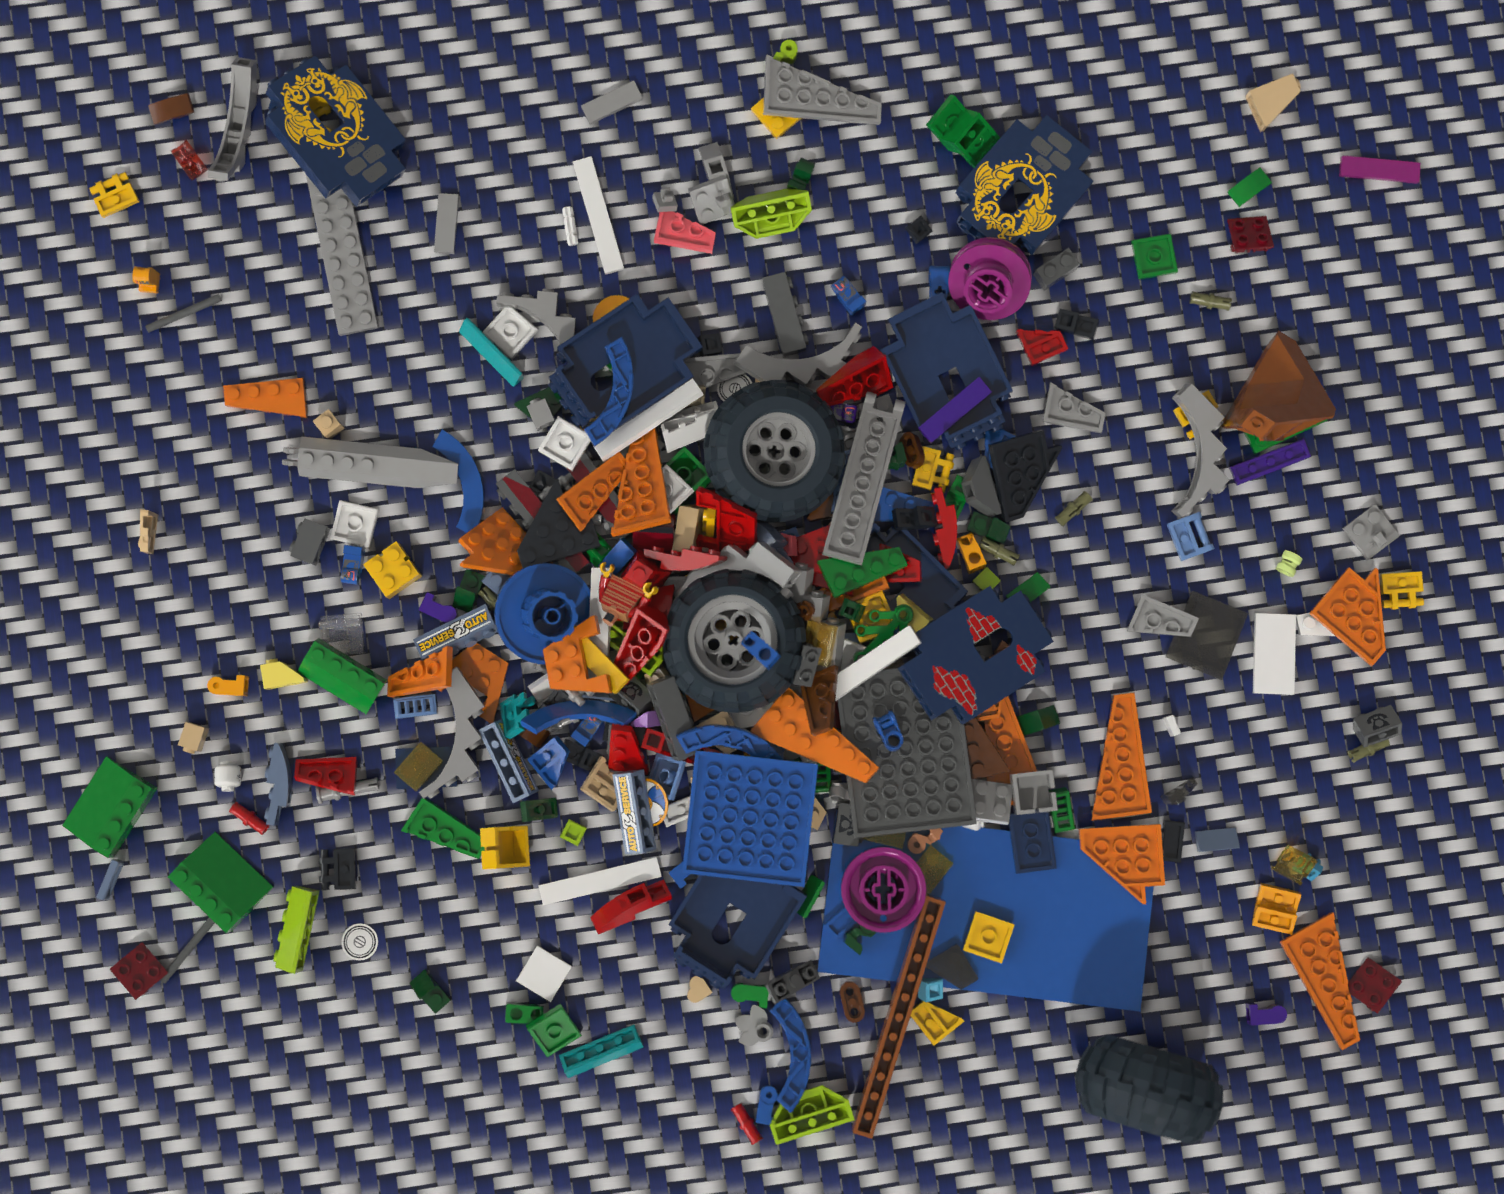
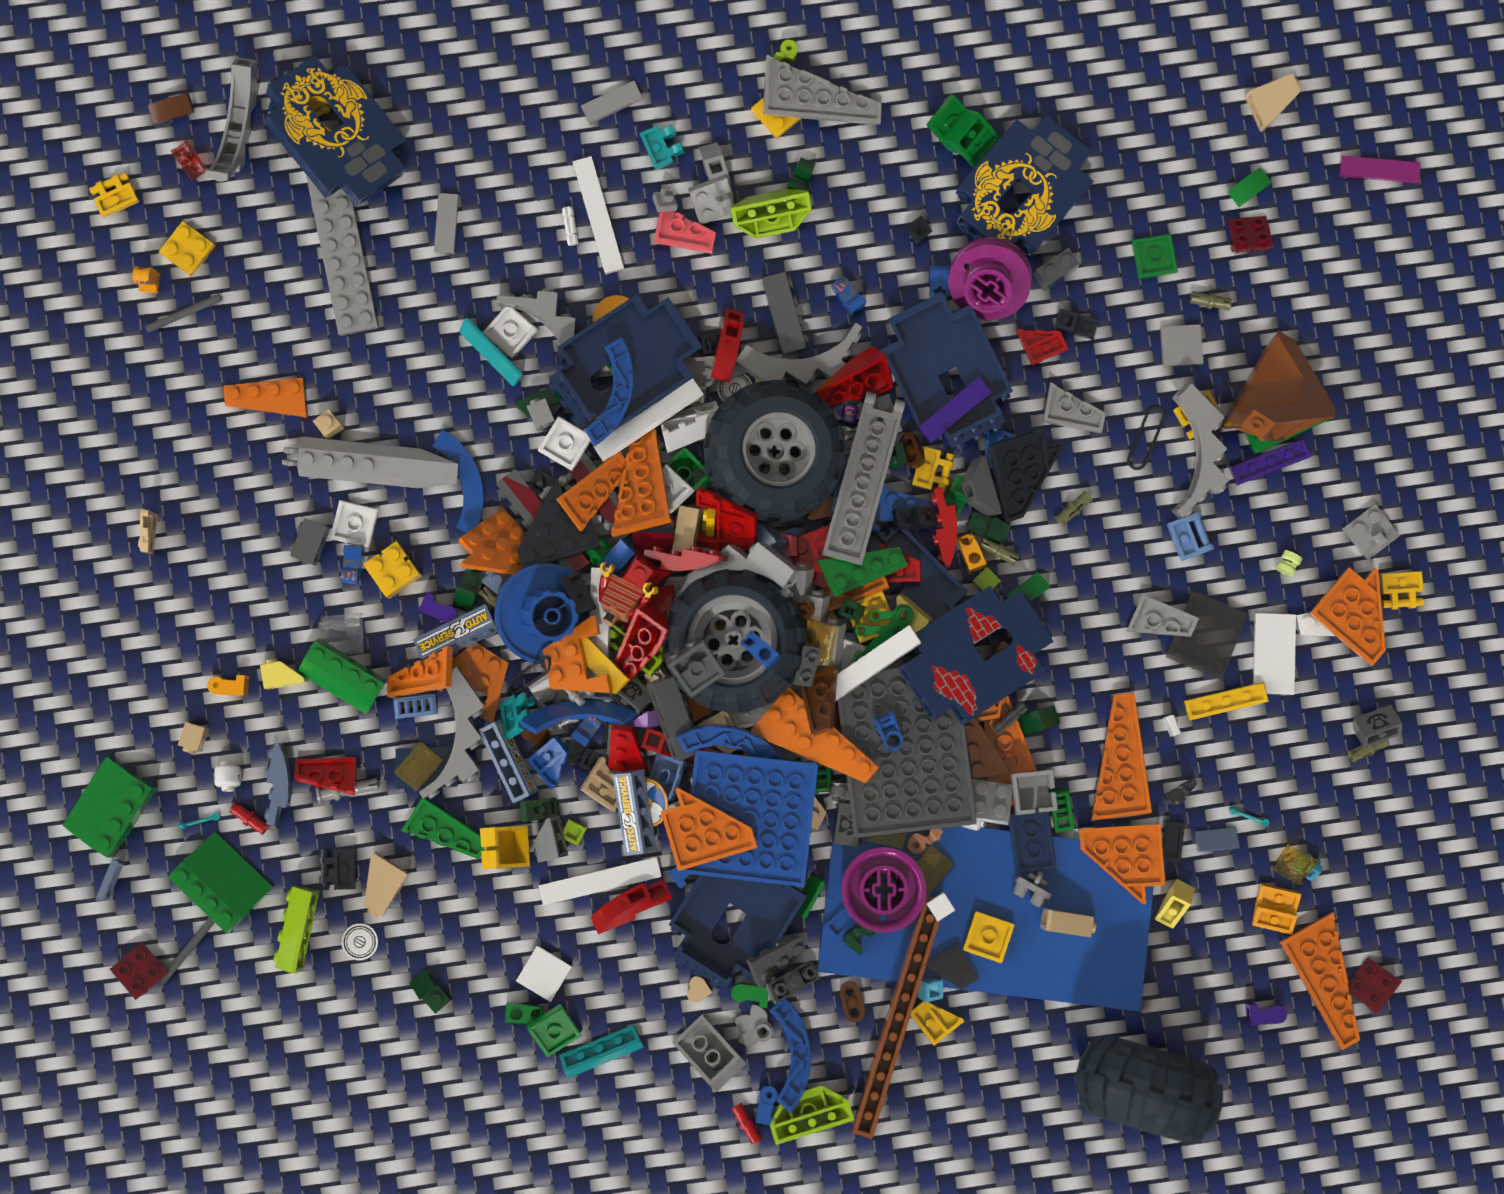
(186, 248): none -> yellow plate
(216, 816): none -> teal hinge
(383, 884): none -> tan slope
(526, 669): none -> black piece
(550, 841): none -> slope
(577, 591): none -> black hinge
(656, 147): none -> teal plate
(694, 666): none -> dark grey plate
(703, 832): none -> orange wing
(709, 1053): none -> light grey slope
(728, 345): none -> red slope
(776, 959): none -> dark grey wing
(940, 906): none -> white tile
(1010, 718): none -> dark grey axle
(1023, 885): none -> light grey hips
(1067, 922): none -> tan slope
(1138, 435): none -> black piece
(1175, 903): none -> light yellow slope
(1181, 345): none -> light grey tile
(1226, 701): none -> yellow tile
(1264, 822): none -> teal hinge

